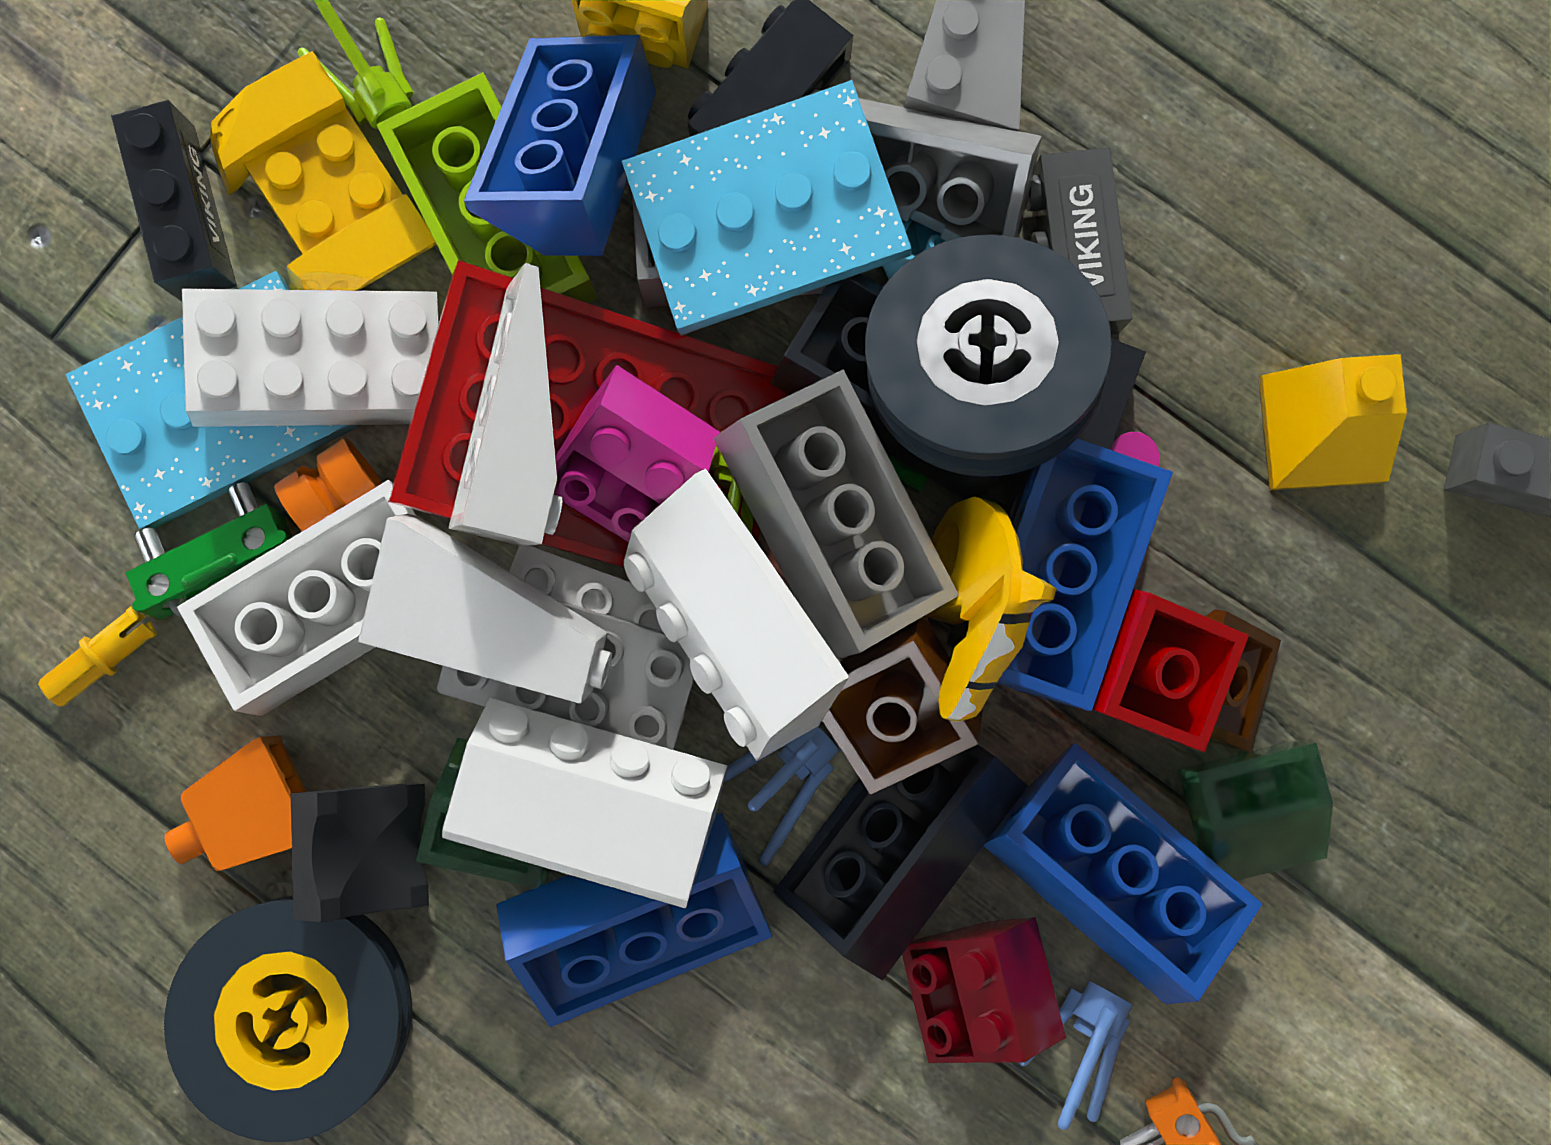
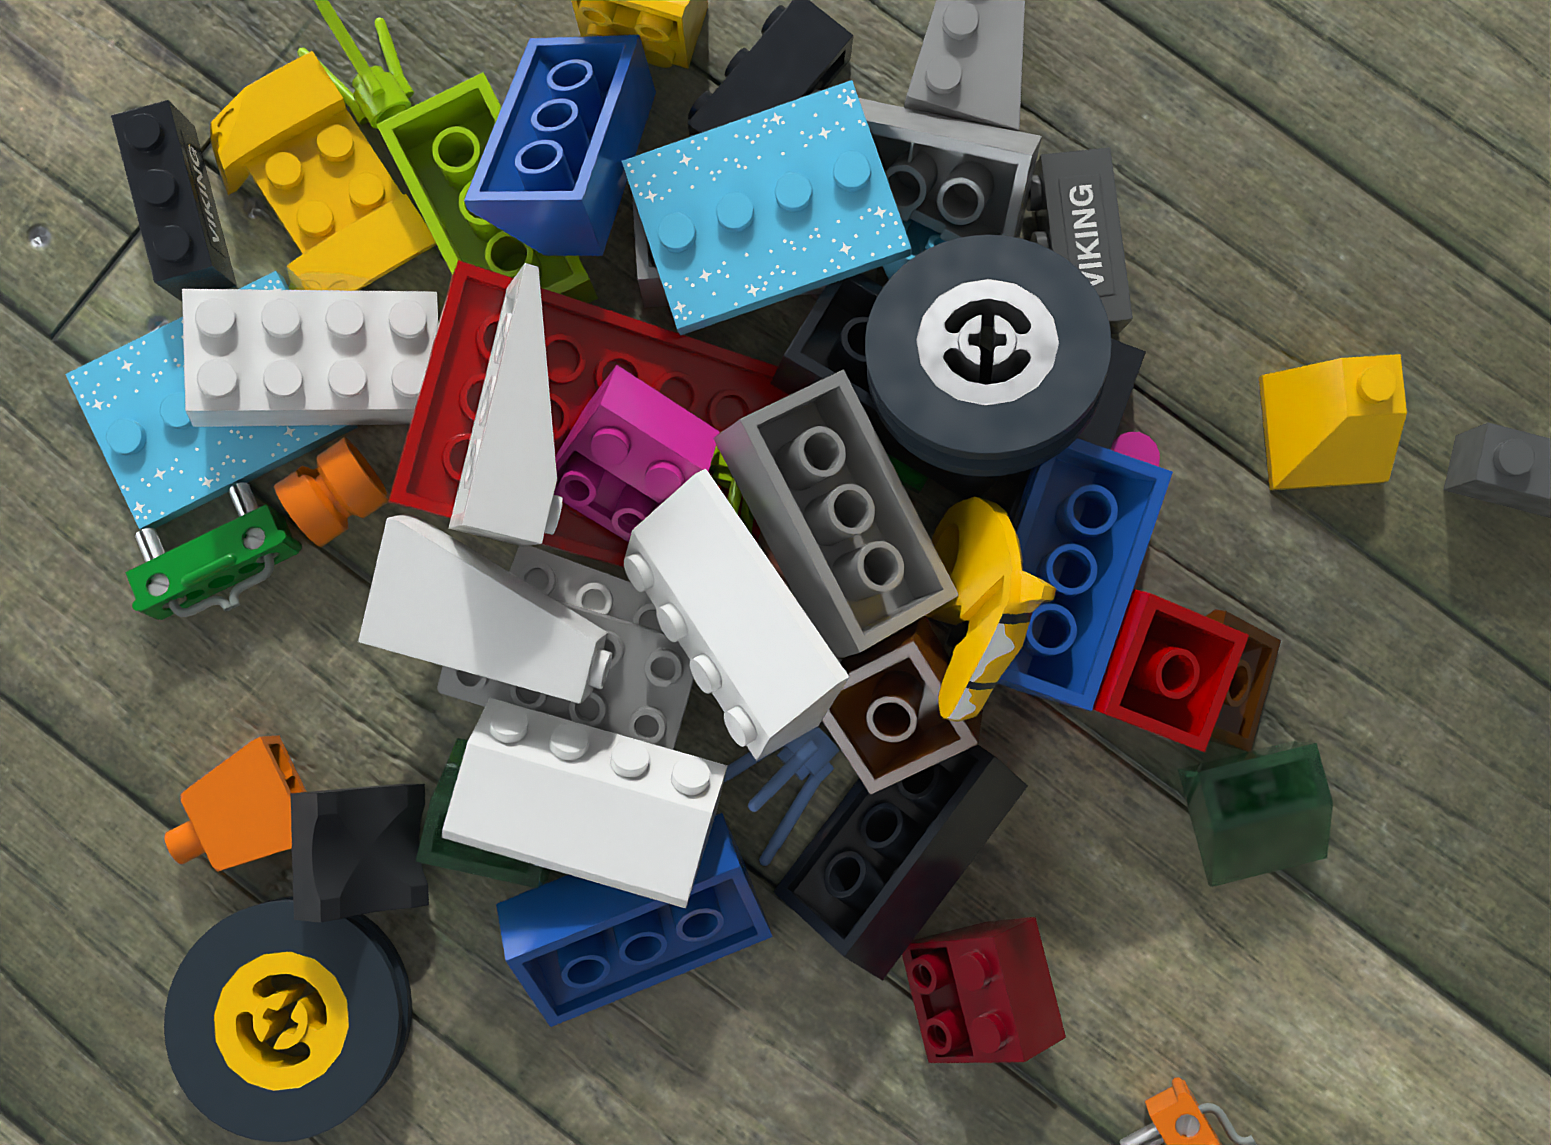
(96, 657): yellow axle -> none
(294, 608): white slope -> none
(1104, 1020): medium blue plant -> none
(1124, 877): blue slope -> none

